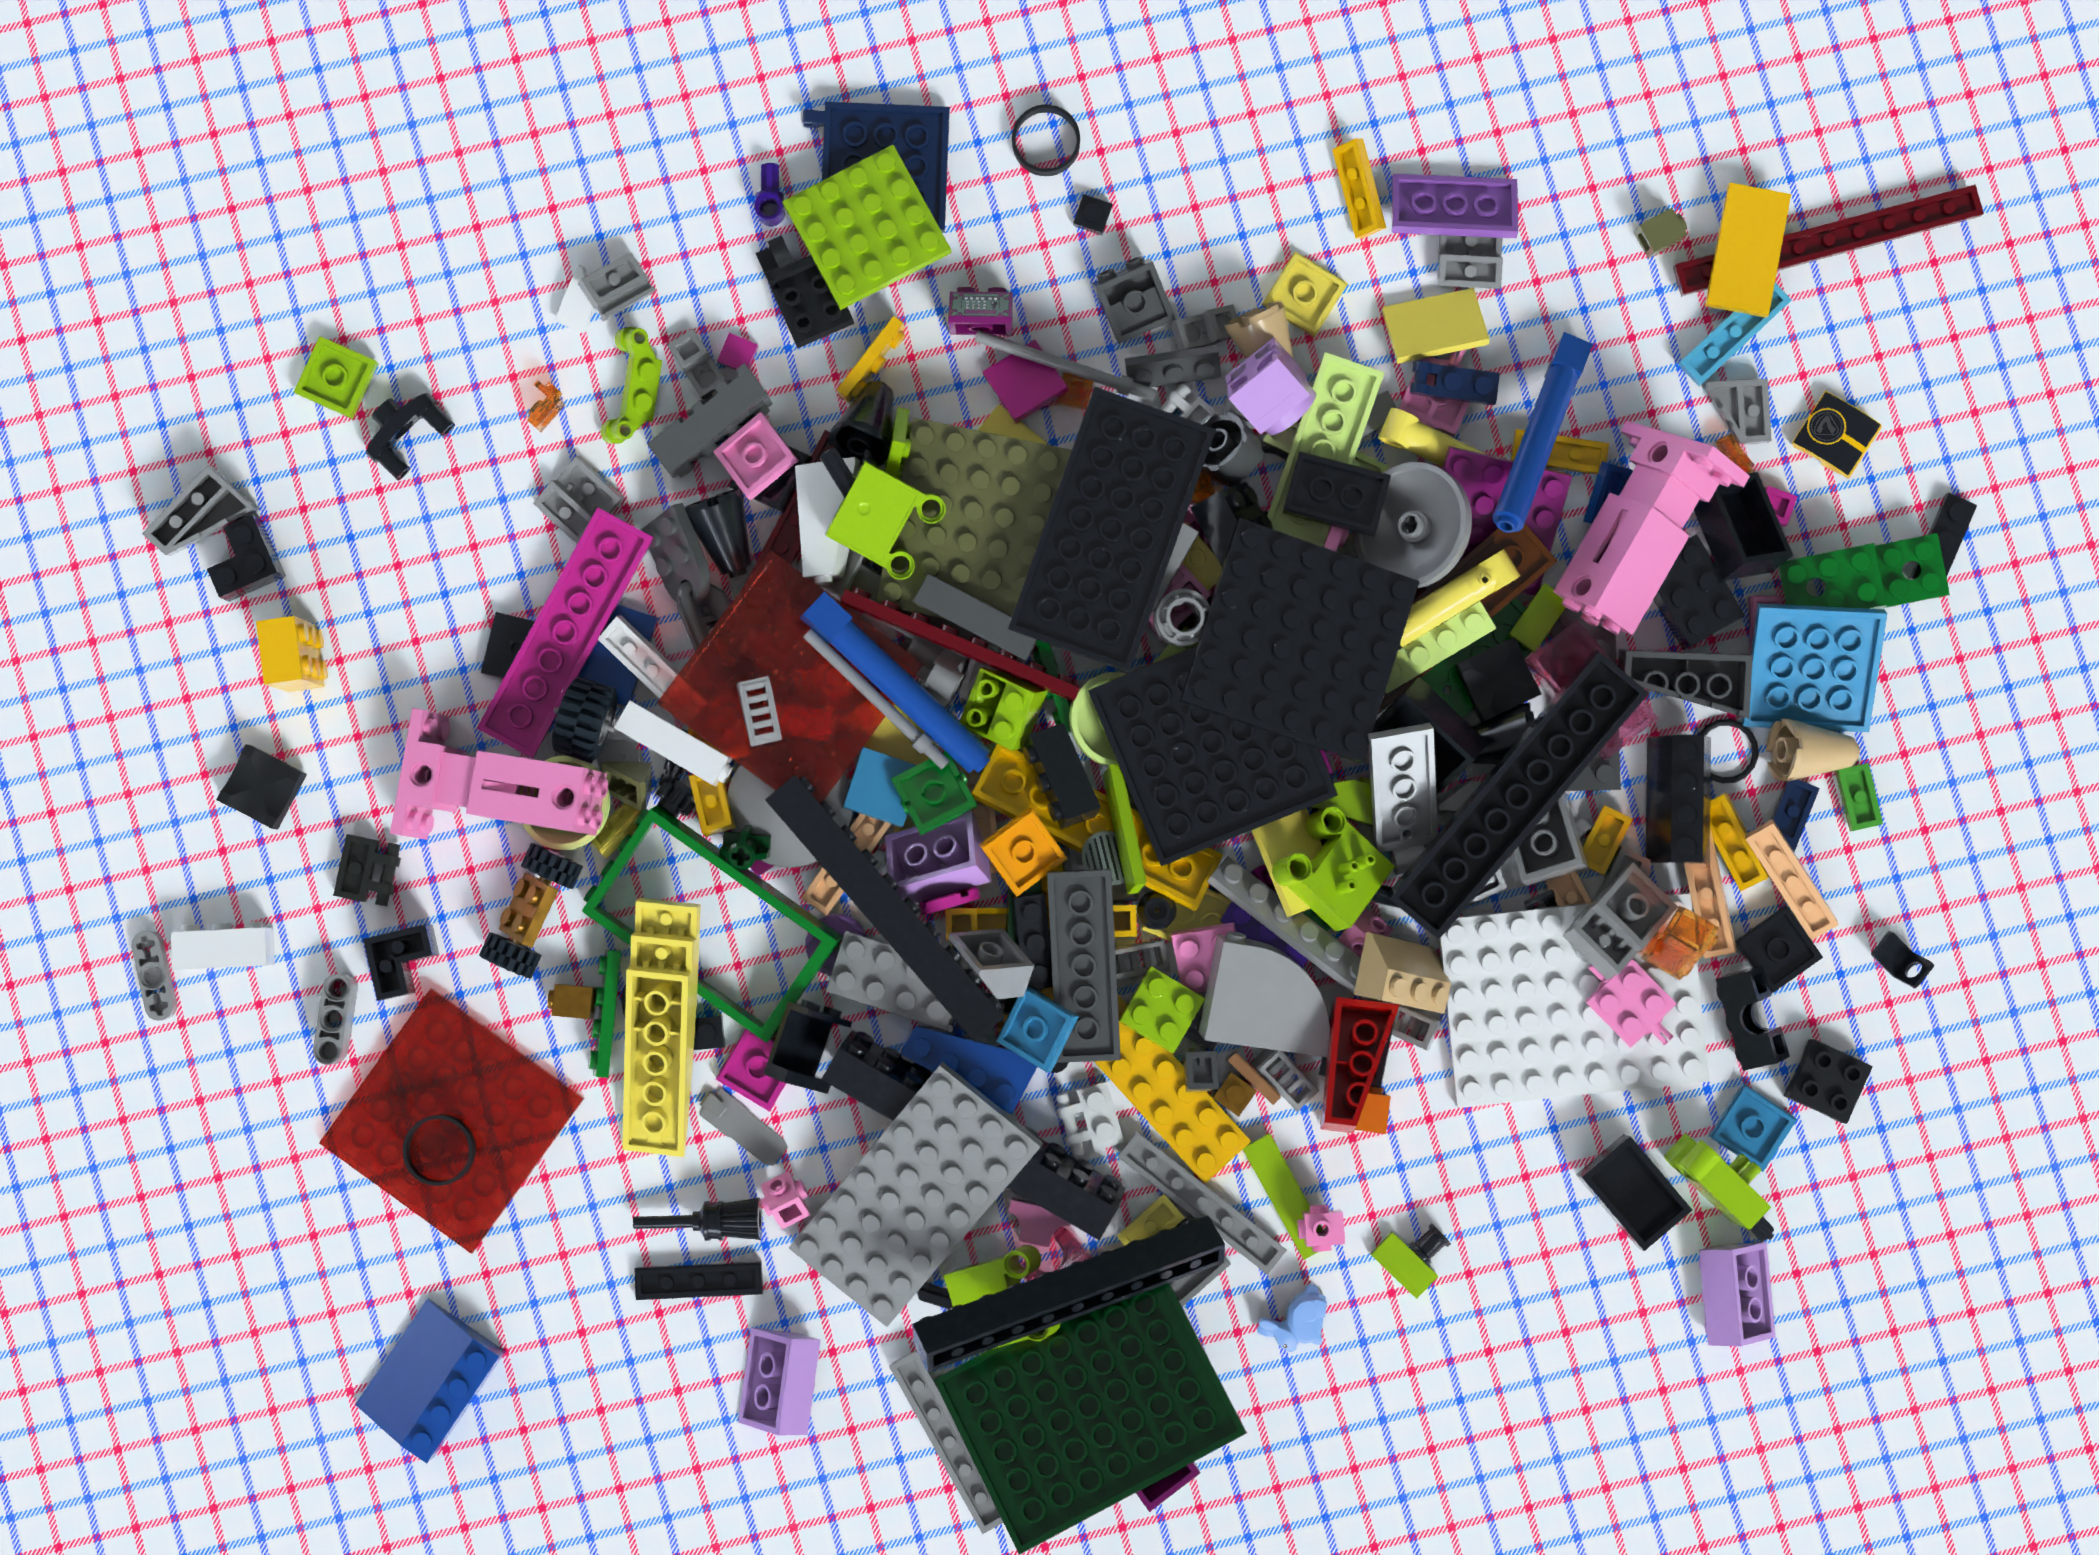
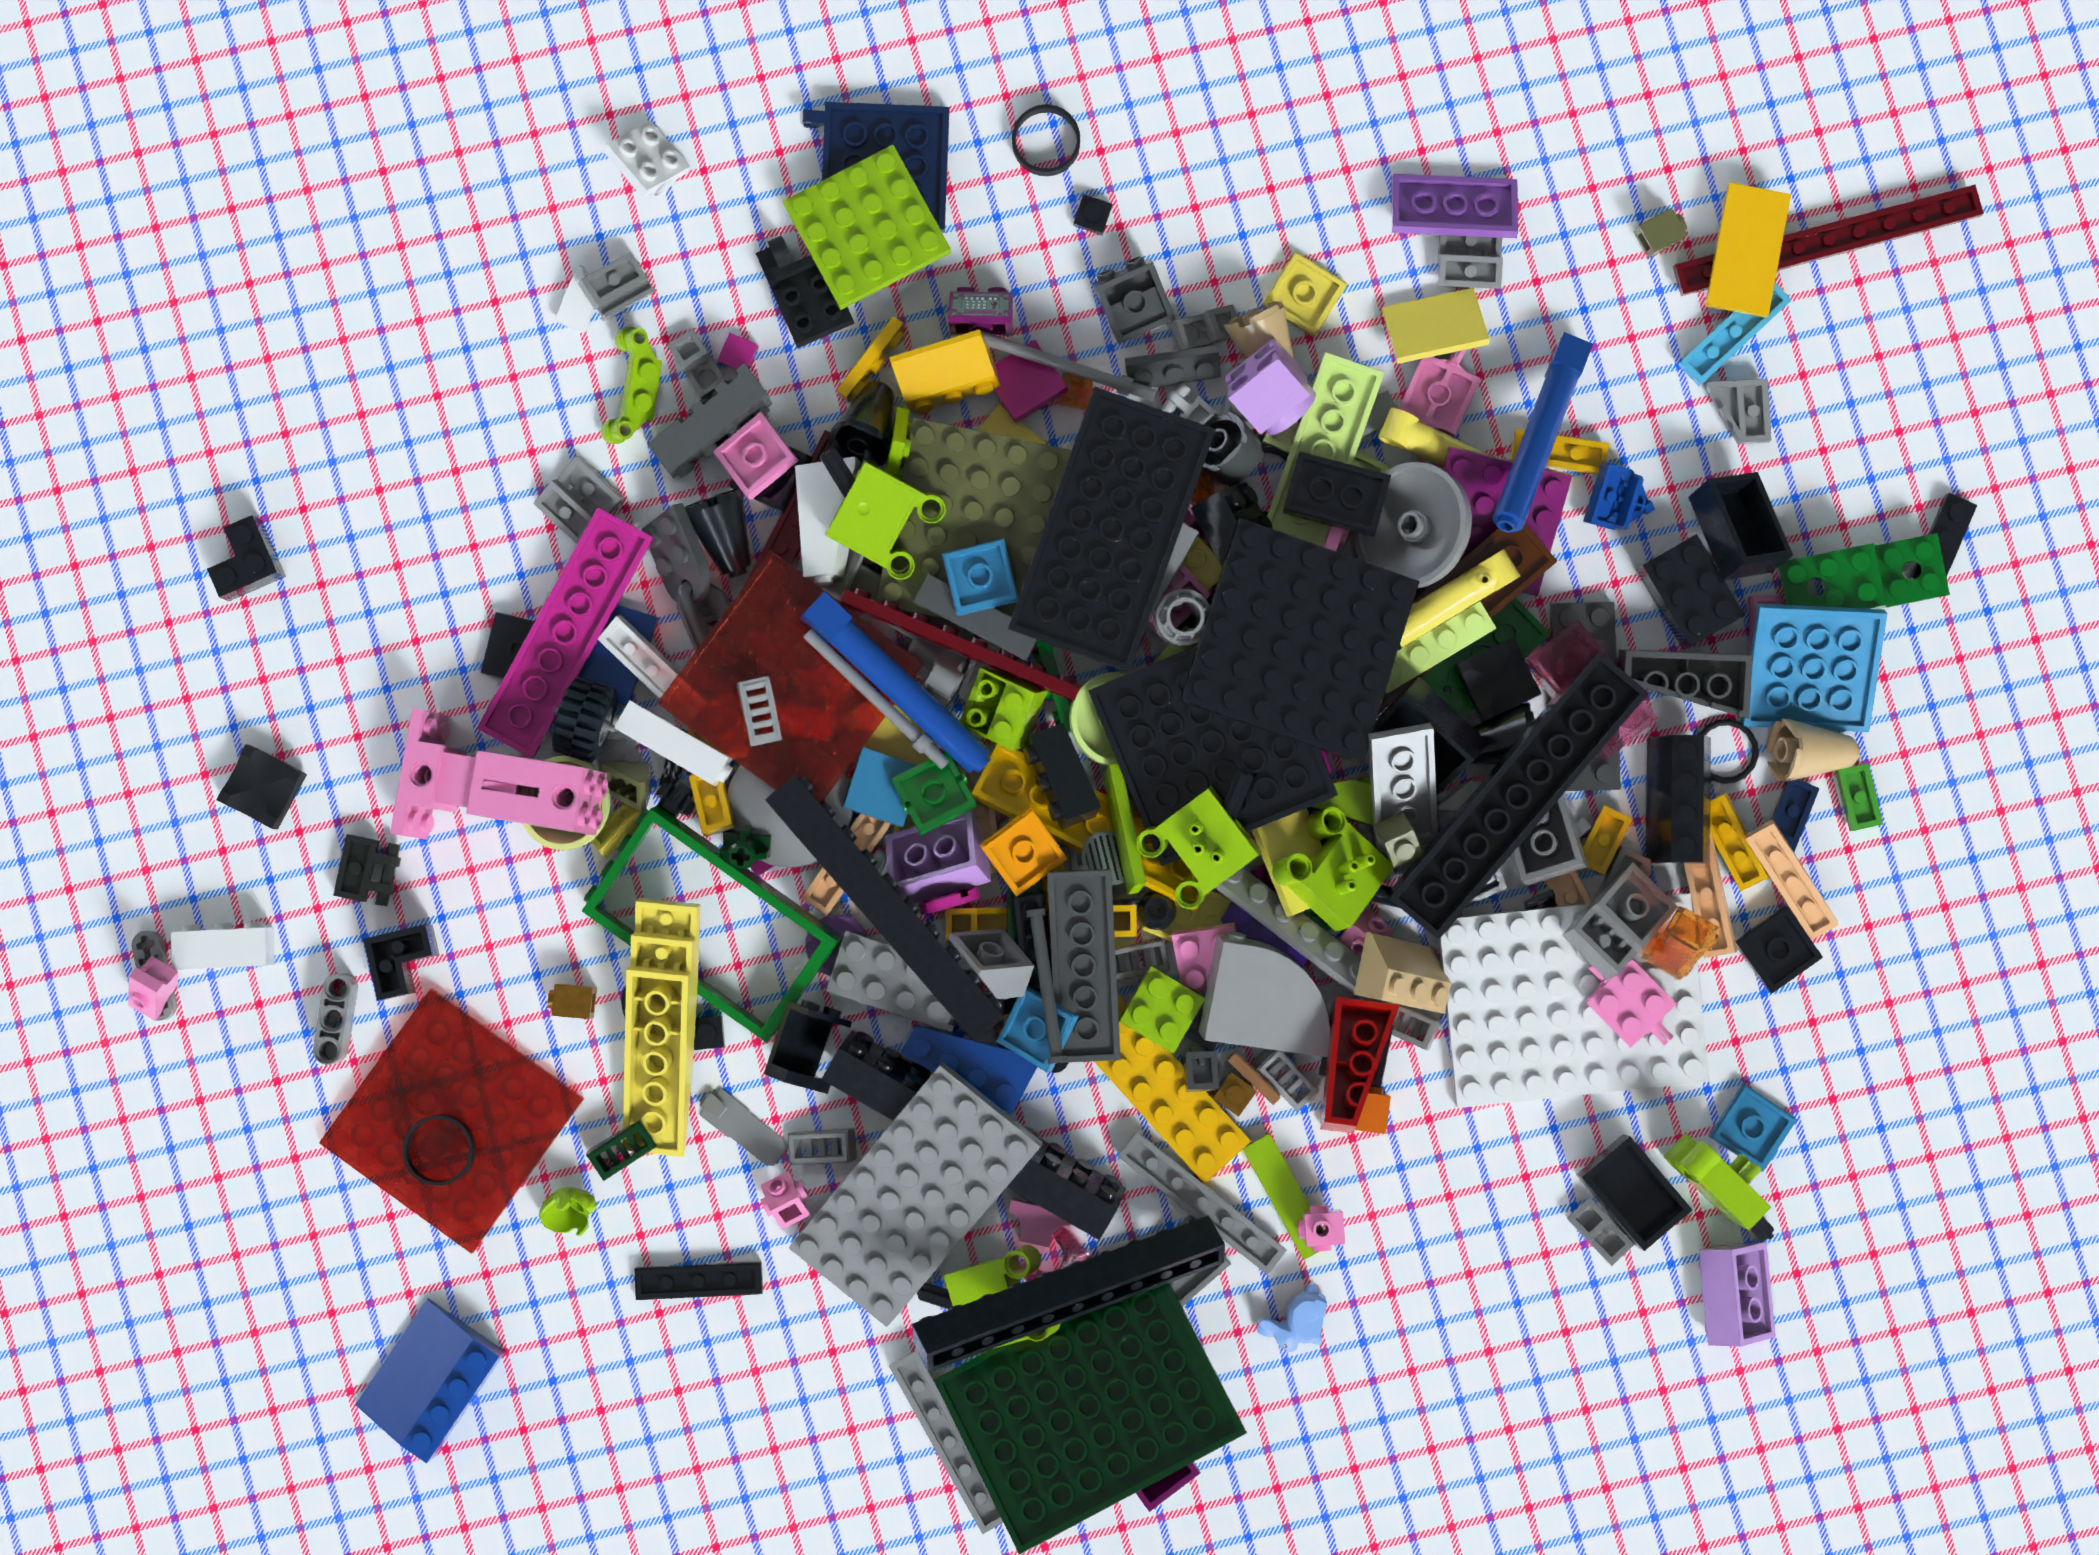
(151, 987): none -> bright pink brick
(198, 512): light grey wedge -> none
(291, 654): yellow brick -> none
(336, 377): lime plate -> none
(396, 422): black connector -> none
(529, 910): plate -> none
(545, 411): clear orange bracket -> none
(567, 1210): none -> lime hair
(603, 1026): green plate -> none
(607, 1171): none -> dark green slope
(647, 160): none -> white plate
(713, 1220): black piece -> none
(745, 1071): dark pink tile -> none
(770, 194): dark purple axle -> none
(779, 1381): lavender slope -> none
(848, 1139): none -> light grey slope
(945, 372): none -> yellow slope
(980, 577): none -> dark azure tile
(1046, 986): none -> dark grey bar
(1099, 1116): white plate -> none
(1158, 1216): light yellow plate -> none
(1207, 838): none -> lime piece
(1359, 188): yellow plate -> none
(1398, 839): none -> olive brick
(1404, 1265): lime tile -> none
(1429, 1244): black bush -> none
(1455, 383): dark blue plate -> none
(1538, 618): lime tile -> none
(1600, 1231): none -> light grey slope
(1641, 529): bright pink brick -> none
(1733, 451): clear orange cone -> none
(1753, 1043): black arch -> none
(1782, 504): dark pink plate -> none
(1828, 1081): black brick -> none
(1837, 434): black slope -> none
(1899, 958): black bracket -> none

